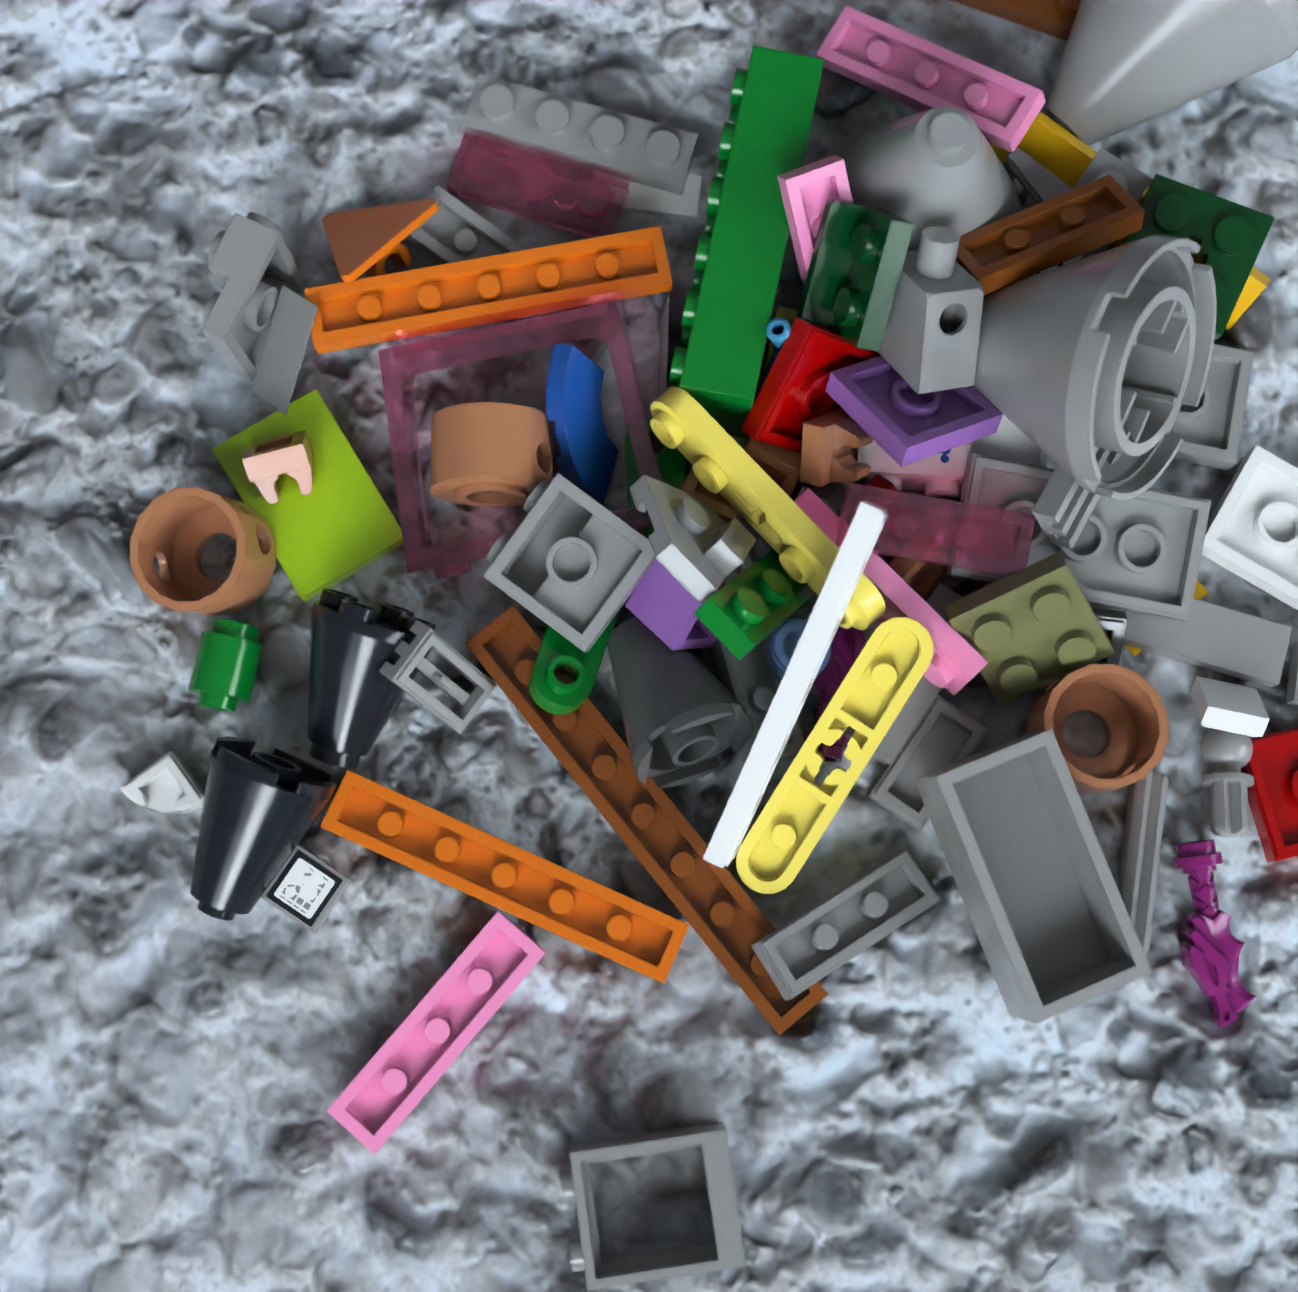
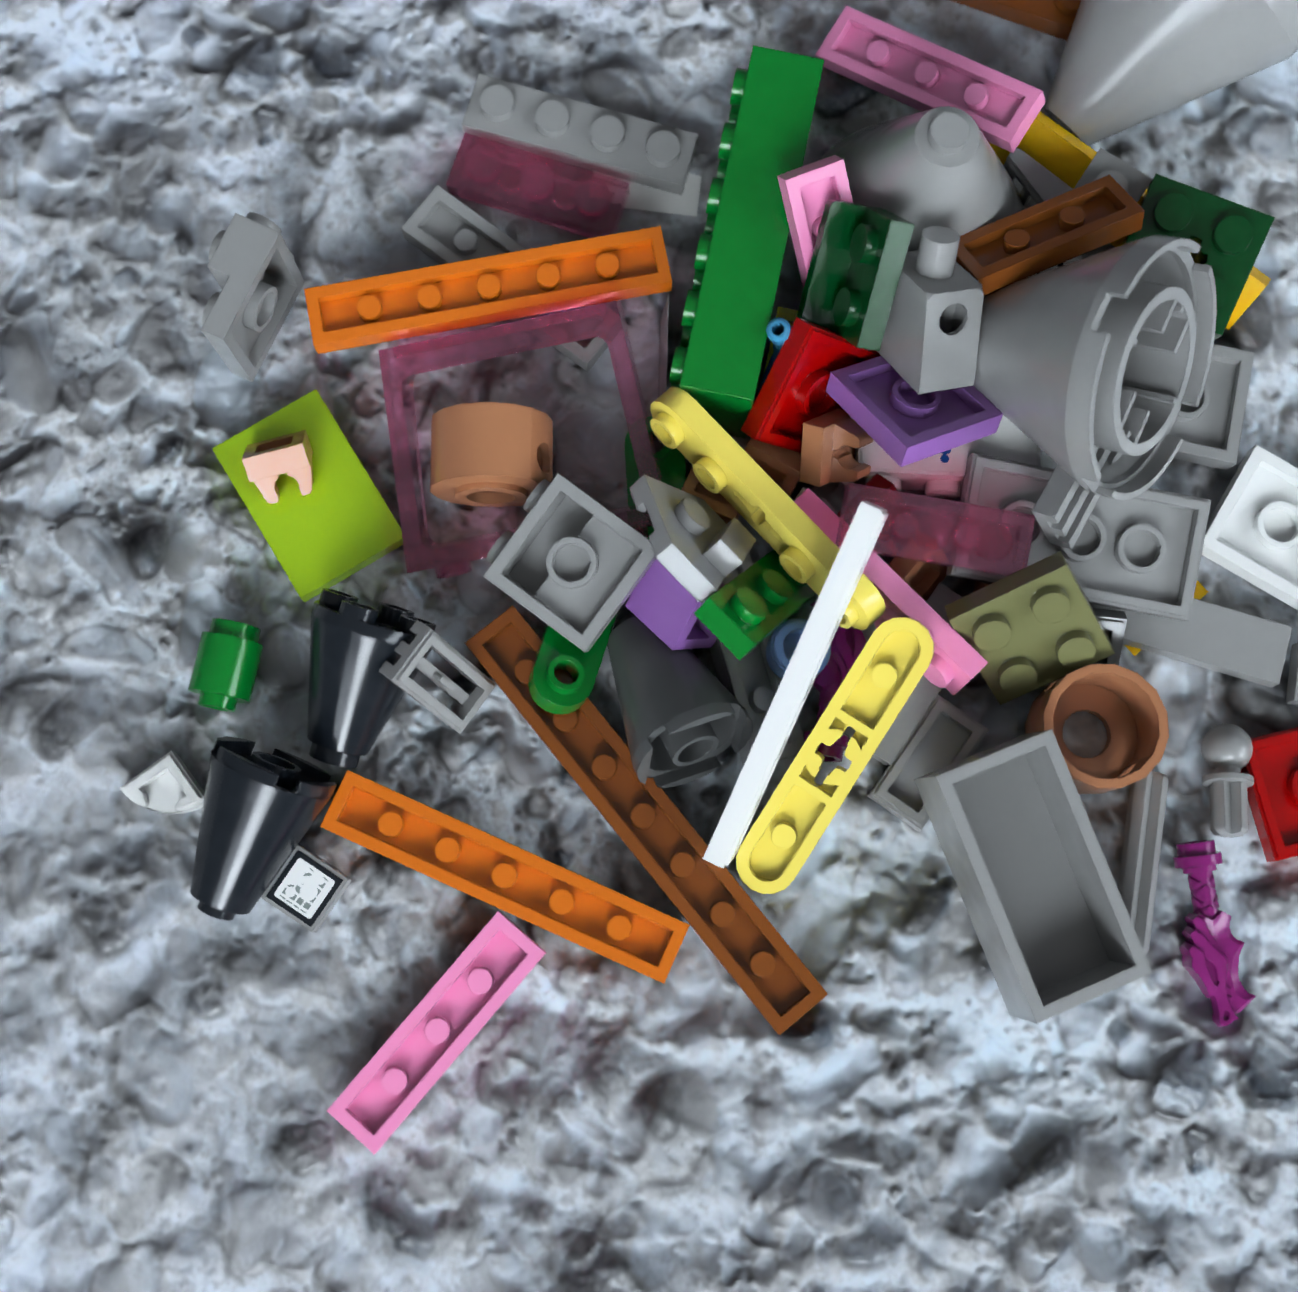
(175, 532): nougat piece -> none
(284, 349): light grey sticker -> none
(369, 235): orange piece -> none
(575, 408): blue tile -> none
(585, 1244): light grey window -> none
(845, 924): light grey tile -> none
(1229, 707): white tile -> none

